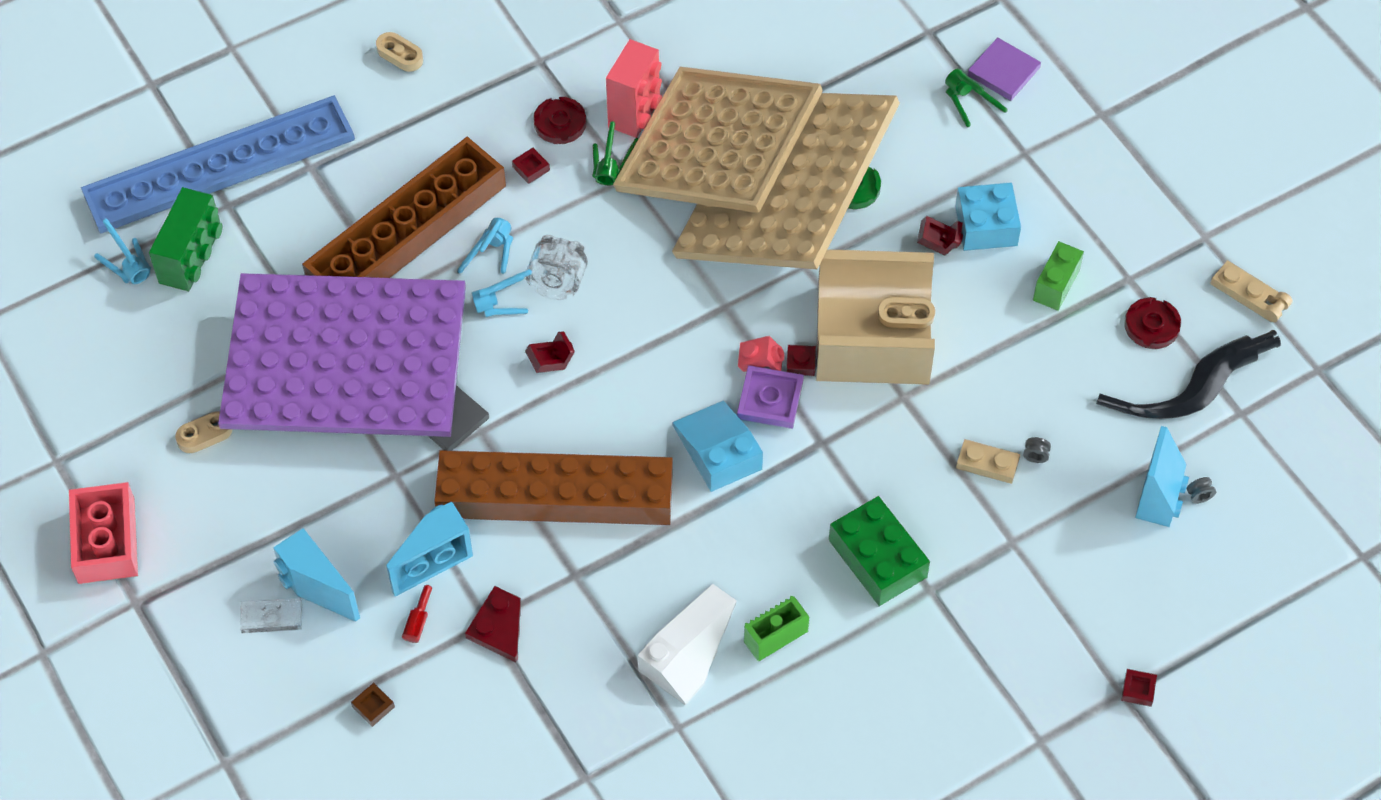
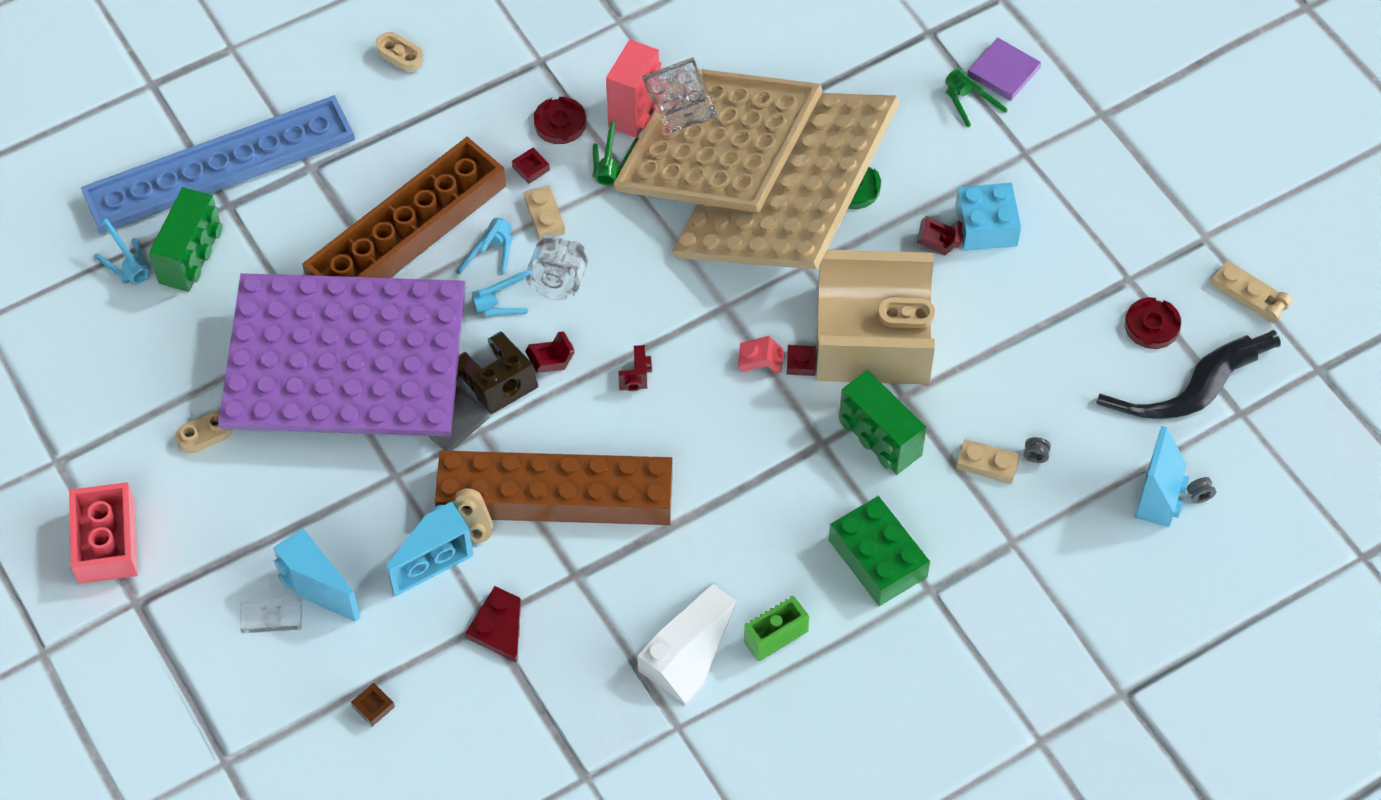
(417, 618): red axle -> none
(476, 517): none -> tan plate
(502, 380): none -> dark brown brick
(544, 212): none -> tan plate
(636, 379): none -> dark red bracket
(680, 95): none -> clear slope
(719, 445): medium azure slope -> none
(770, 397): medium lavender plate -> none
(881, 422): none -> green brick
(1058, 275): bright green brick -> none
(1139, 687): dark red plate -> none

